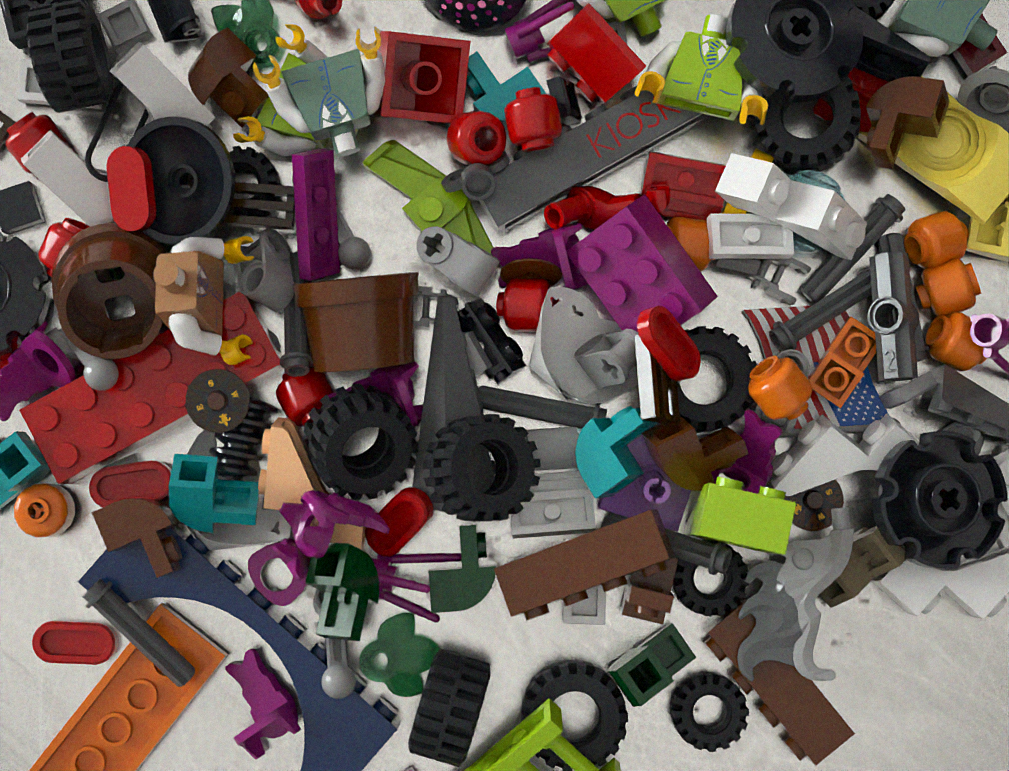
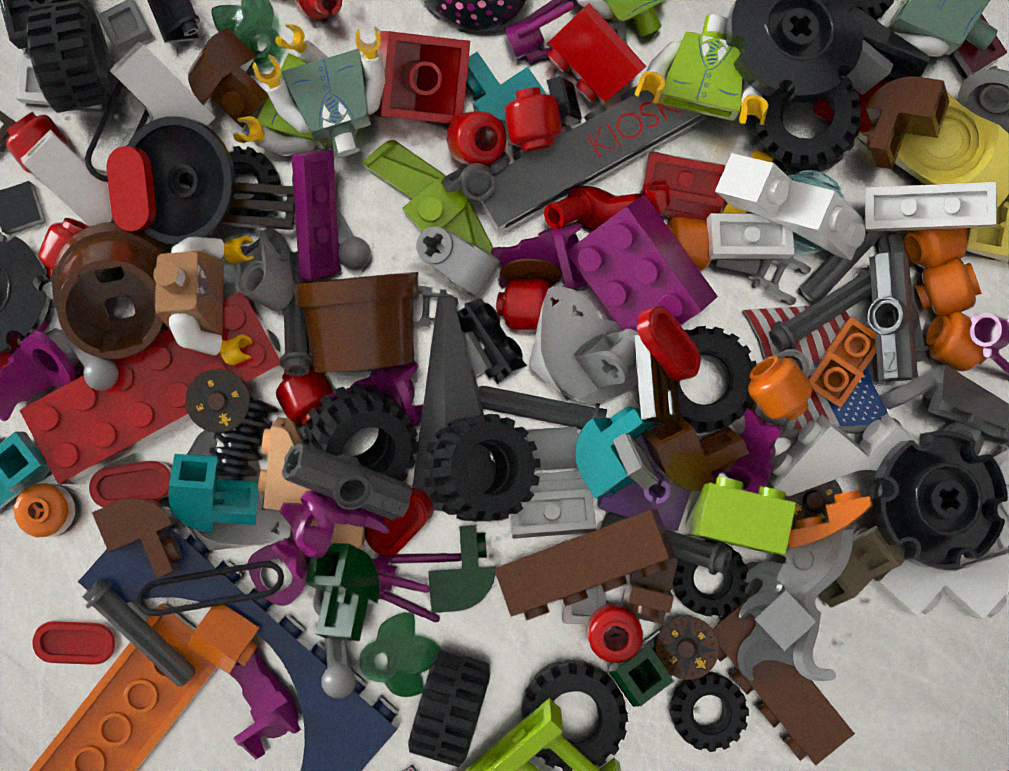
(211, 603): none -> black piece
(224, 638): none -> orange brick
(328, 473): none -> dark grey piece
(614, 647): none -> red head
(635, 461): none -> light grey tile
(687, 647): none -> piece
(785, 619): none -> light grey tile
(841, 514): none -> orange slope
(869, 70): none -> light grey tile
(931, 207): none -> white plate

